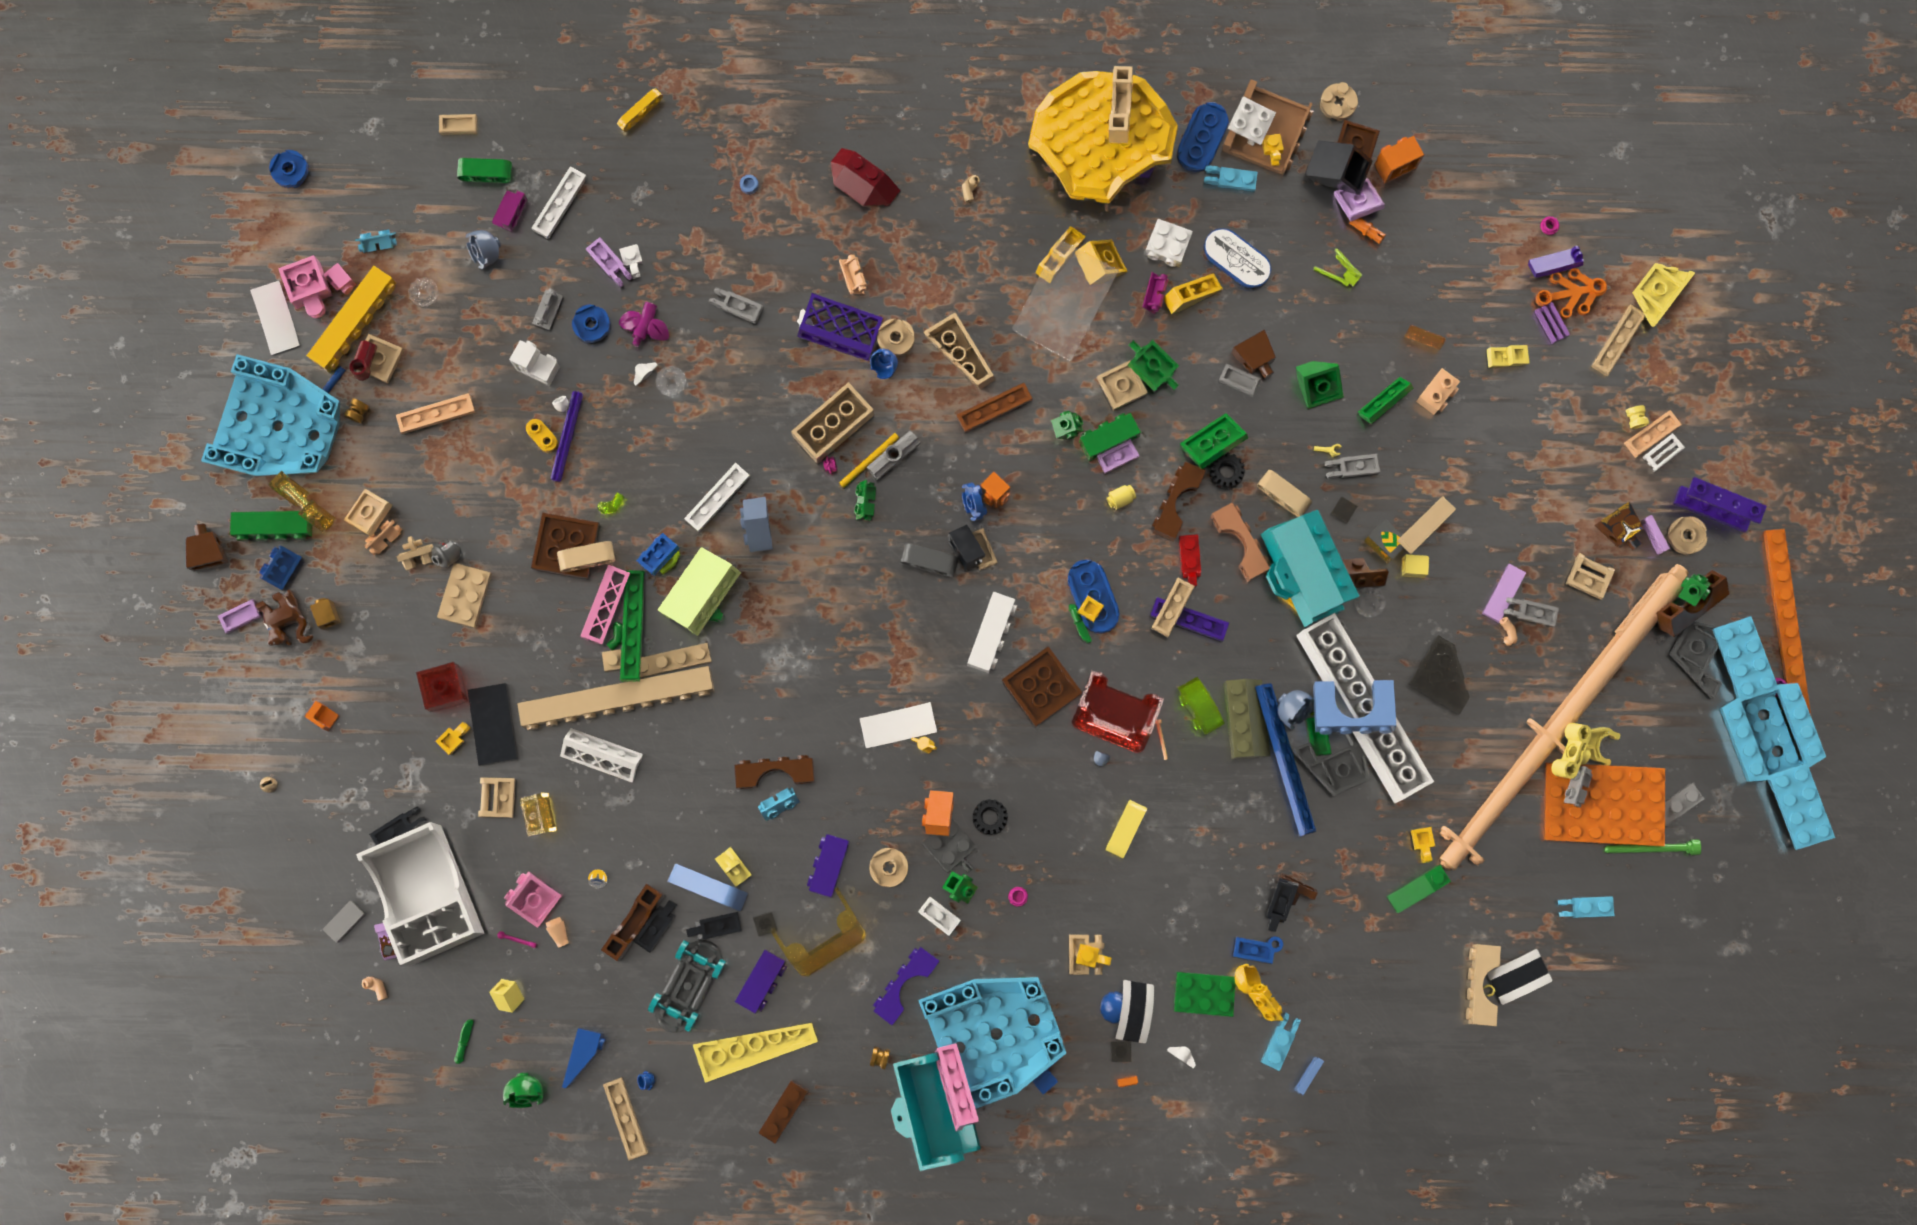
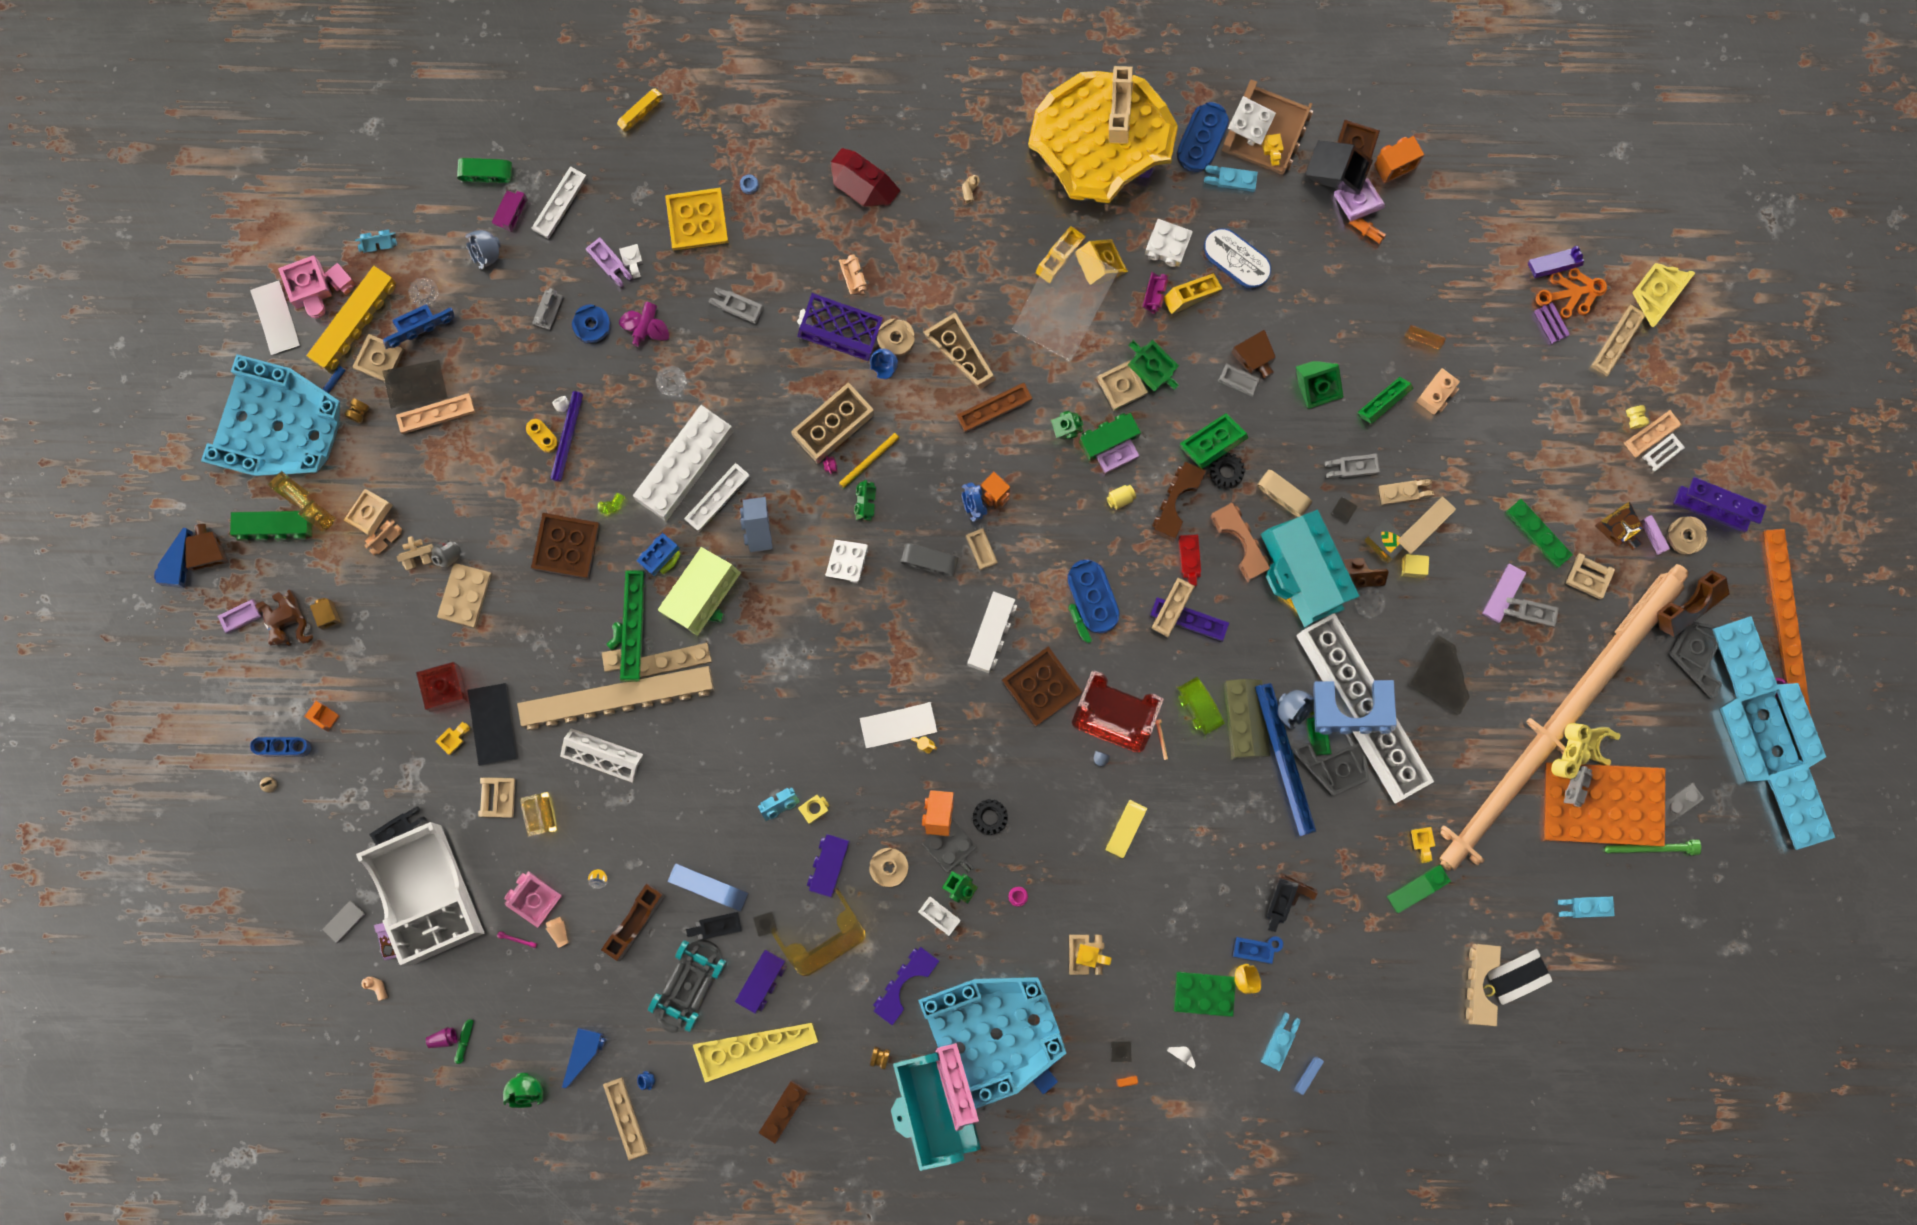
(172, 566): none -> blue slope
(272, 743): none -> blue beam
(279, 567): blue bracket -> none
(293, 178): blue plate -> none
(363, 358): dark red piece -> none
(414, 384): none -> clear smoke plate
(415, 323): none -> blue bracket
(442, 1038): none -> magenta cone
(458, 124): tan tile -> none
(506, 995): light yellow panel -> none
(530, 362): white brick -> none
(586, 556): tan beam -> none
(607, 579): bright pink fence -> none
(643, 371): white piece -> none
(656, 926): black hinge -> none
(683, 463): none -> white brick
(696, 219): none -> yellow plate
(733, 867): light yellow hips -> none
(749, 774): reddish brown arch -> none
(805, 809): none -> light yellow brick
(847, 560): none -> white hinge
(902, 447): light grey piece -> none
(966, 547): black hinge -> none
(1090, 609): yellow tile -> none
(1111, 1006): blue hair -> none
(1136, 1011): sticker -> none
(1266, 1004): yellow hinge -> none
(1330, 450): light yellow hand -> none
(1334, 110): tan plate -> none
(1351, 276): lime plant -> none
(1403, 492): none -> tan hinge
(1507, 356): light yellow slope -> none
(1511, 631): light nougat arm -> none
(1539, 533): none -> green plate
(1553, 222): dark pink plate -> none
(1694, 595): green brick -> none

